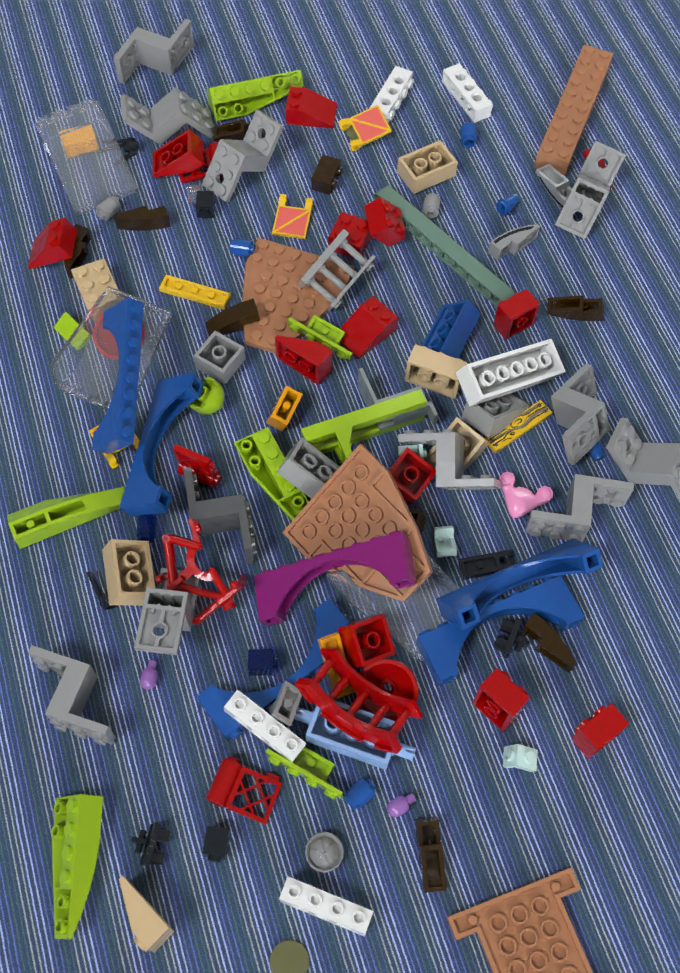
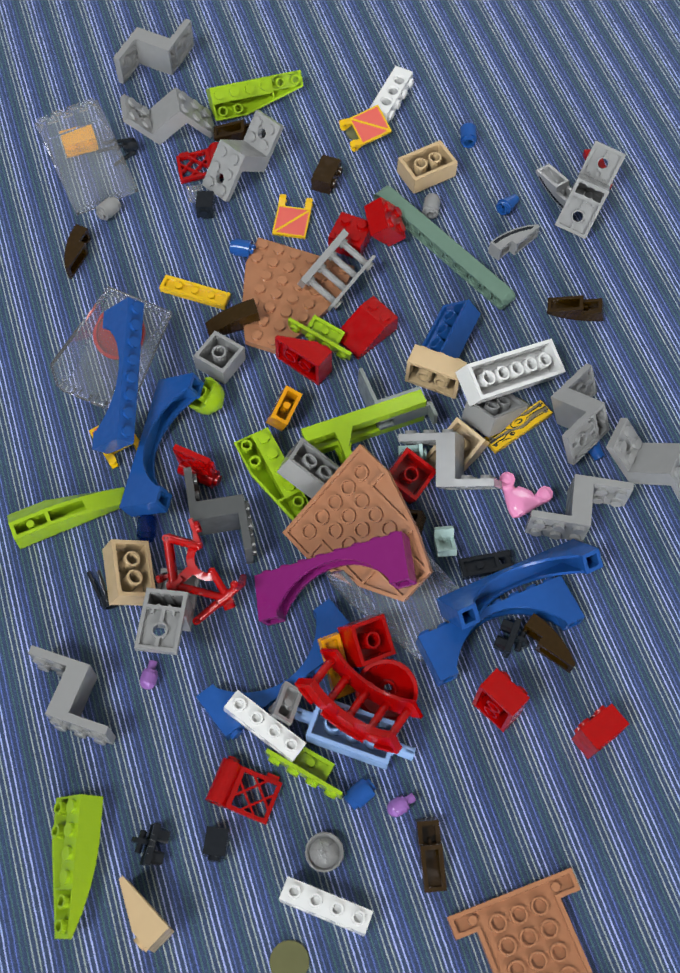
(53, 243): red slope -> none
(66, 326): lime slope -> none
(92, 281): tan brick -> none
(143, 219): dark brown slope -> none
(179, 155): red slope -> none
(262, 662): clear blue brick -> none
(309, 108): red slope -> none
(467, 93): white brick -> none
(516, 314): red brick -> none
(520, 757): light aqua bracket -> none
(574, 109): nougat brick -> none

